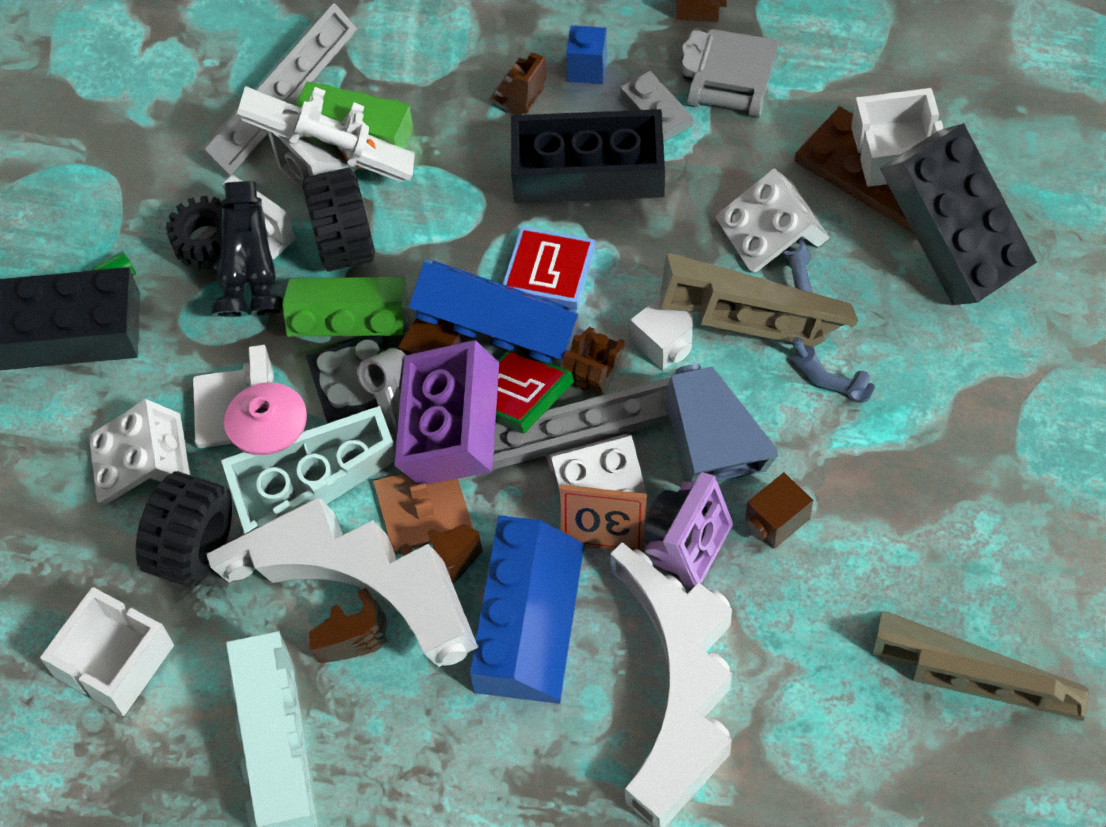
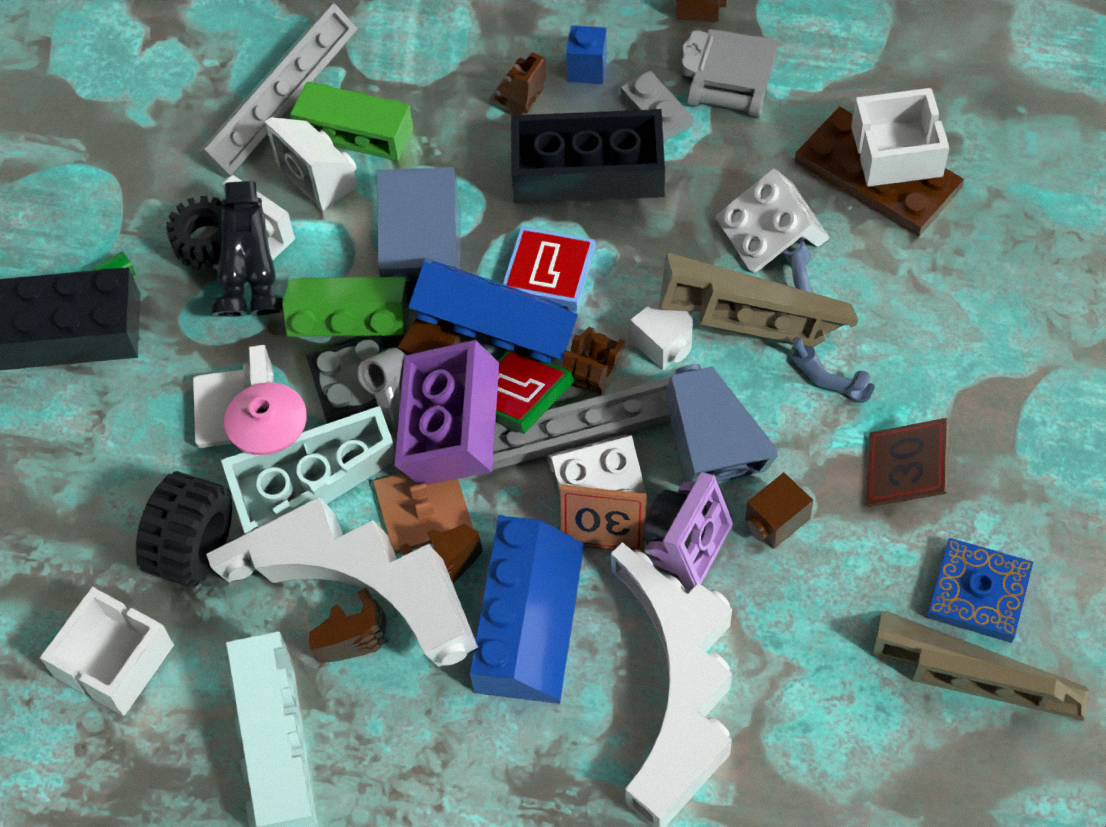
(137, 447): white bracket -> none
(338, 219): black tyre -> none
(349, 135): white piece -> none
(417, 220): none -> sand blue slope
(908, 462): none -> reddish brown piece
(958, 215): black brick -> none
(980, 590): none -> blue plate

